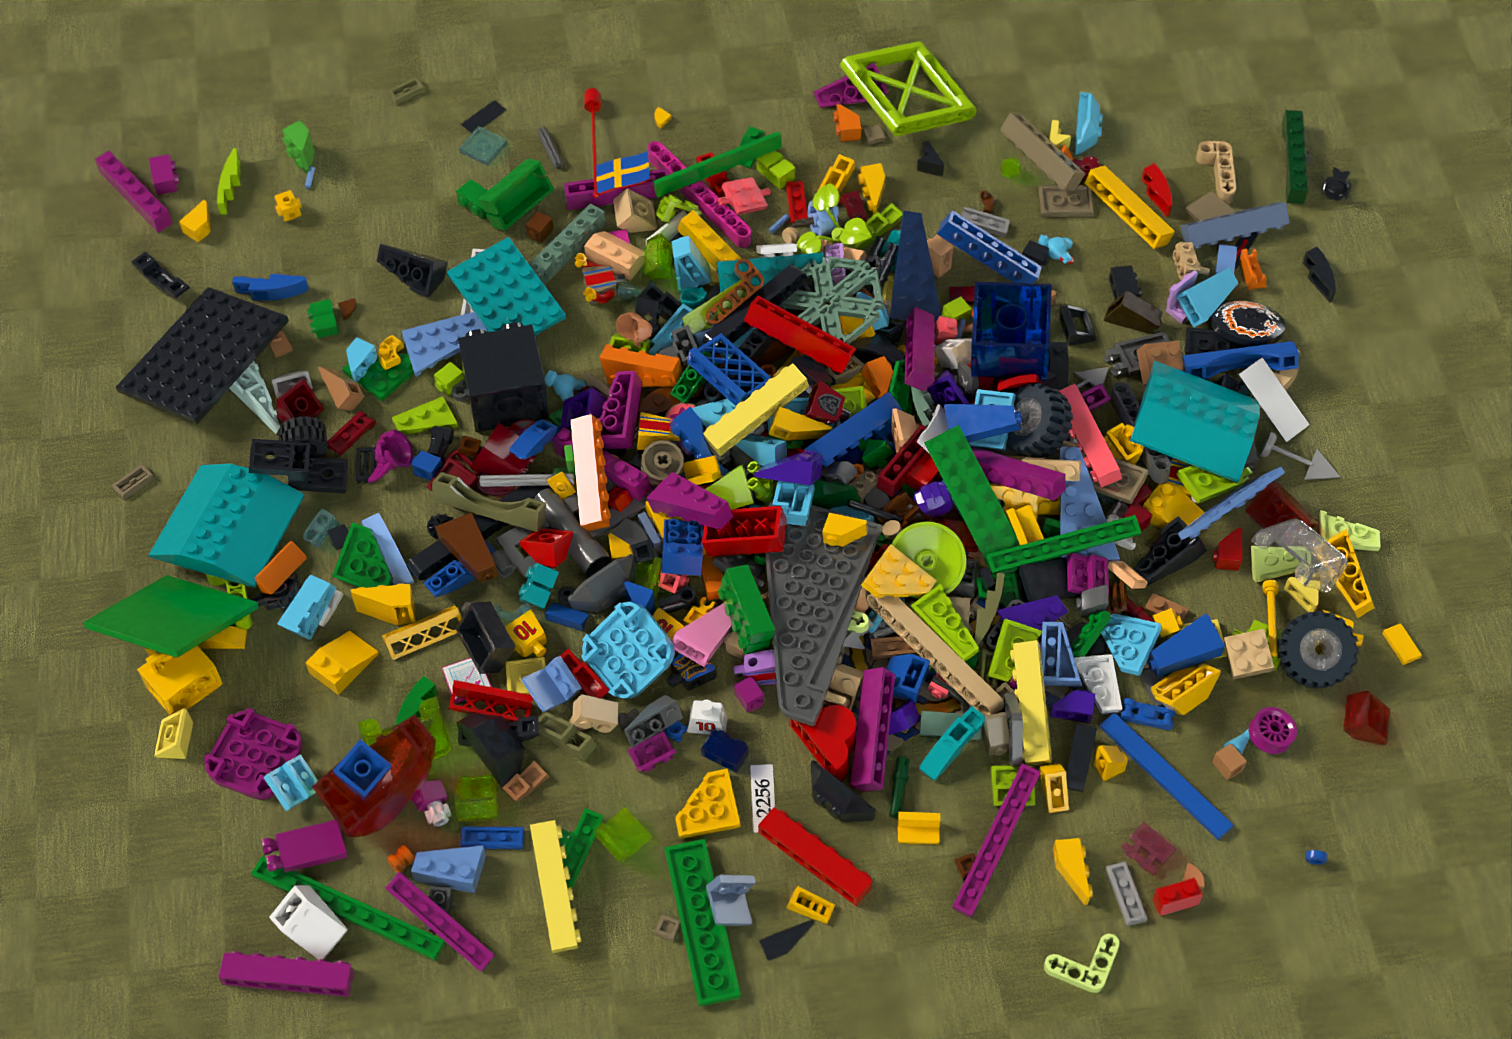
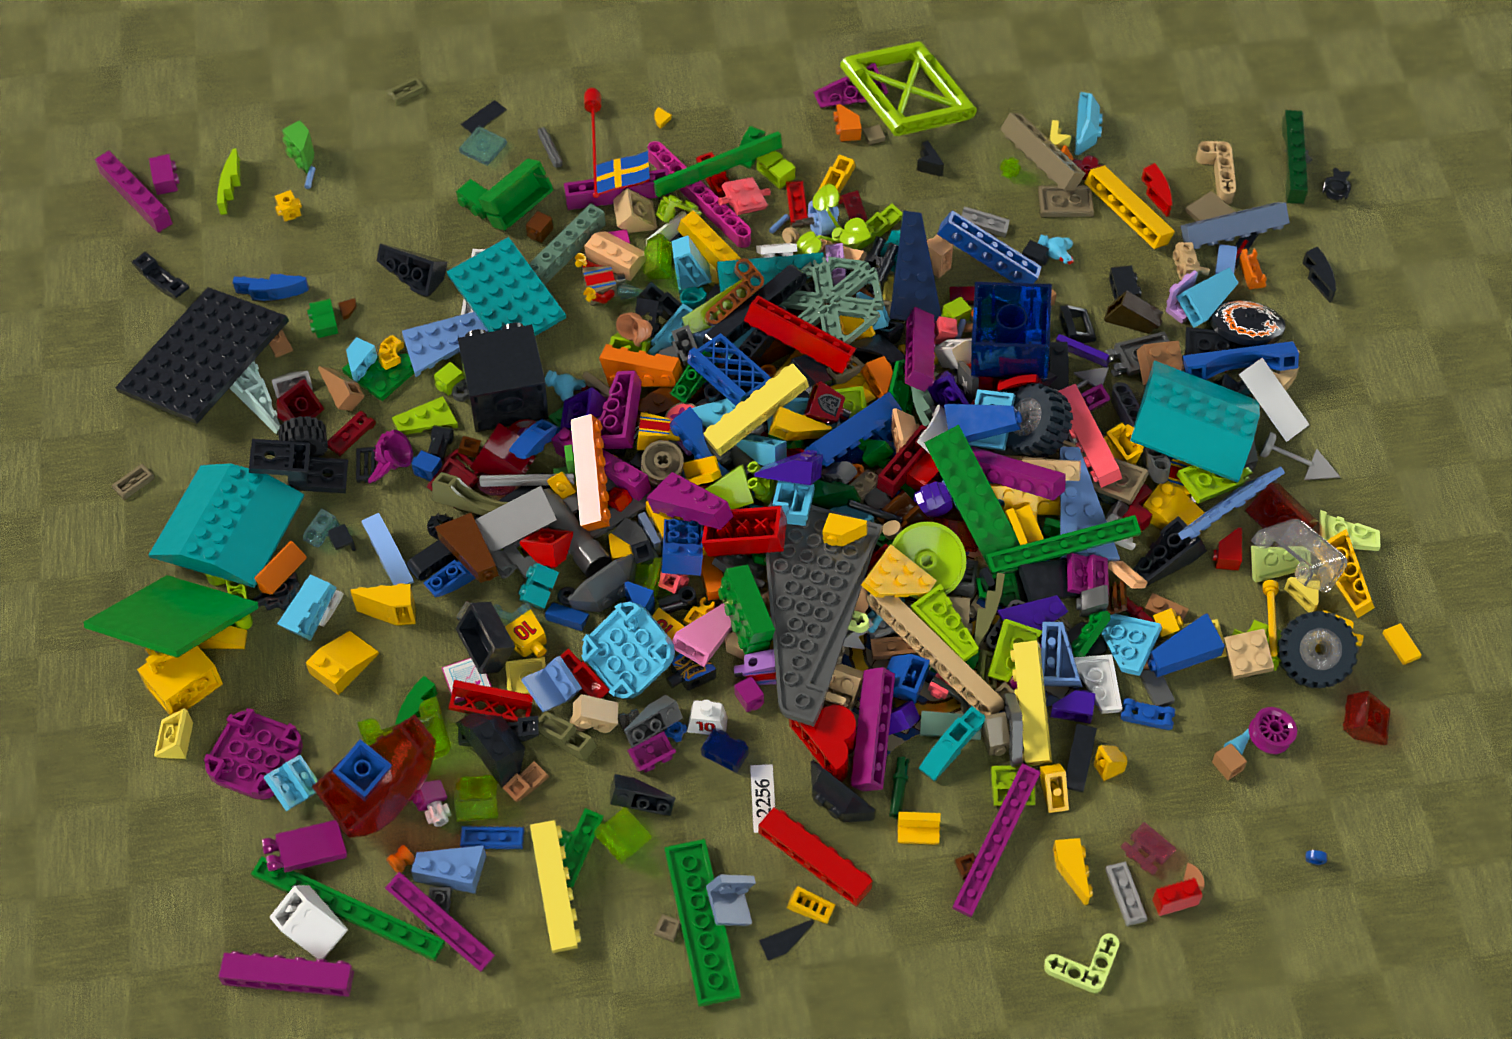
(197, 222): yellow slope -> none
(362, 560): green plate -> none
(421, 625): yellow fence -> none
(515, 519): none -> light grey piece
(638, 795): none -> black slope
(709, 807): yellow plate -> none
(873, 182): yellow slope -> none
(988, 201): reddish brown arm -> none
(1085, 351): none -> dark purple tile
(1166, 776): blue tile -> none
(1186, 688): yellow wedge -> none

